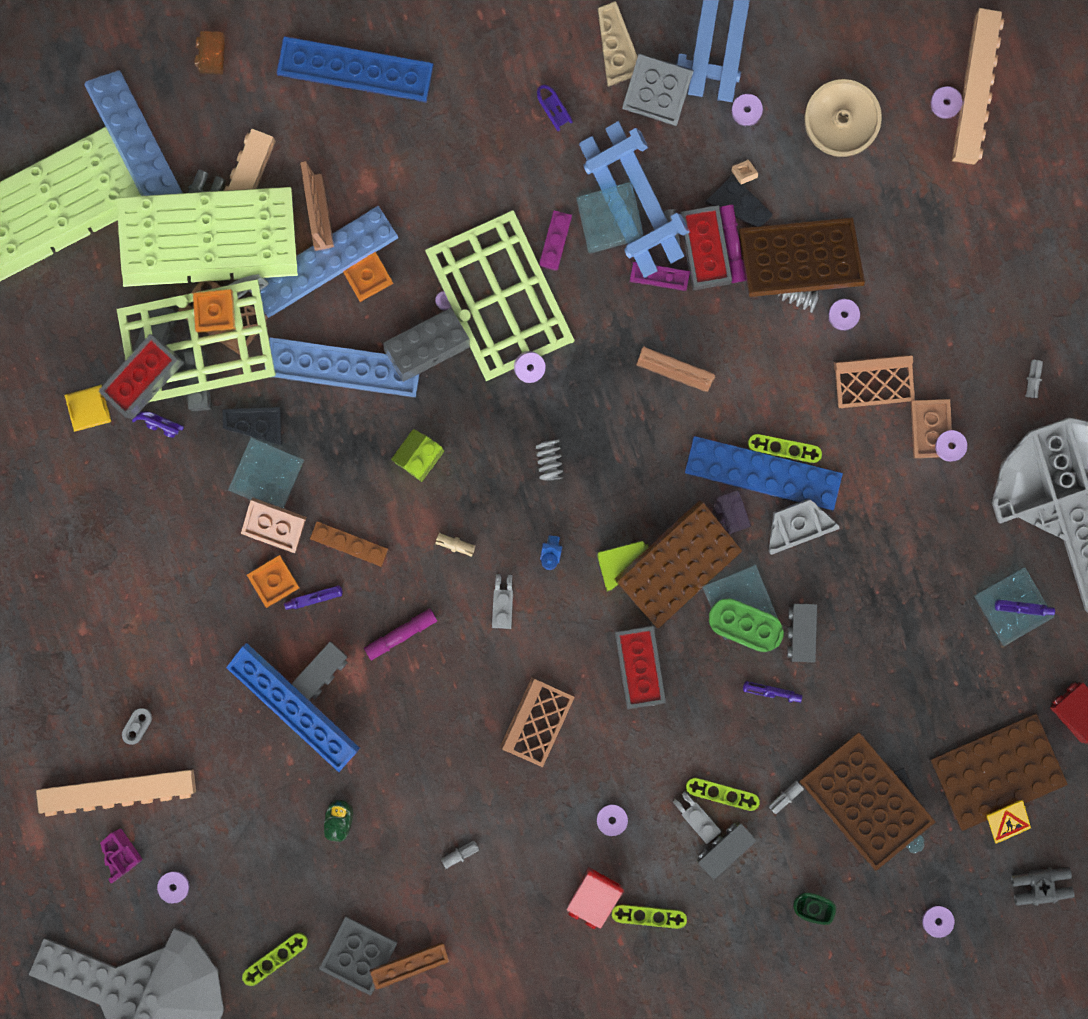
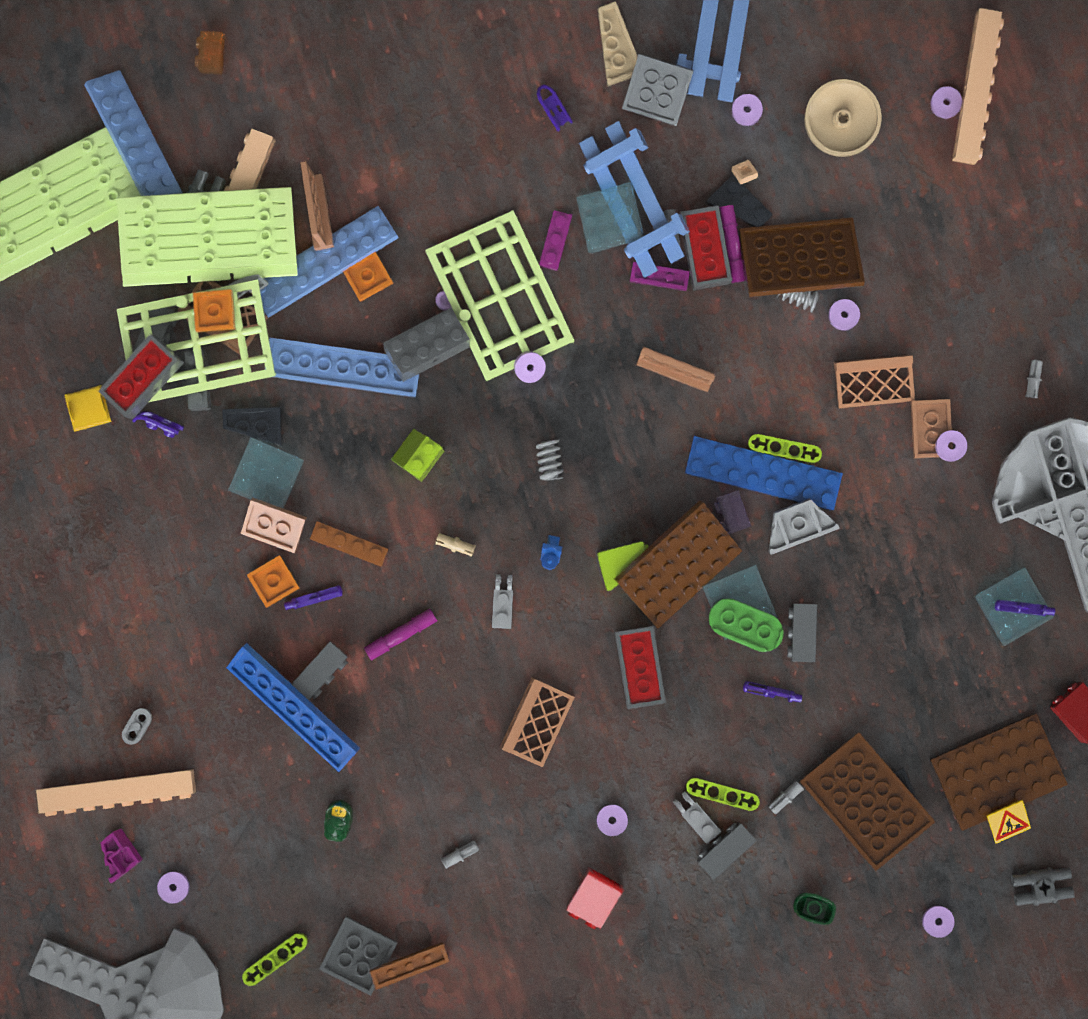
(355, 69): blue plate -> none
(648, 919): lime beam -> none
(919, 847): clear light blue plate -> none

